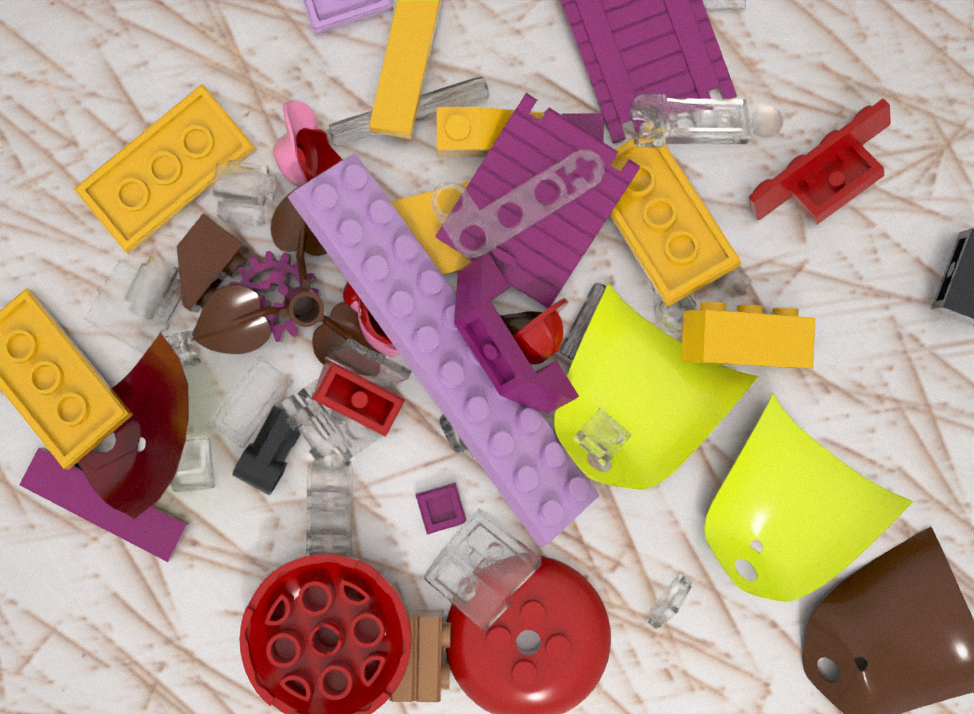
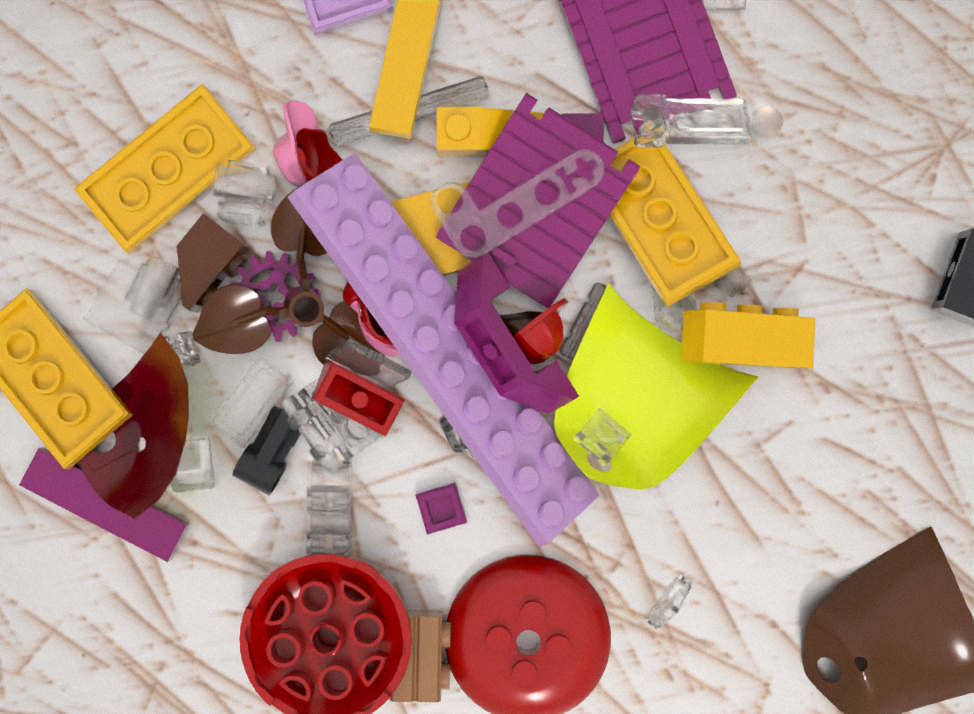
(482, 569): clear slope -> none
(801, 507): neon yellow piece -> none
(830, 172): red bracket -> none

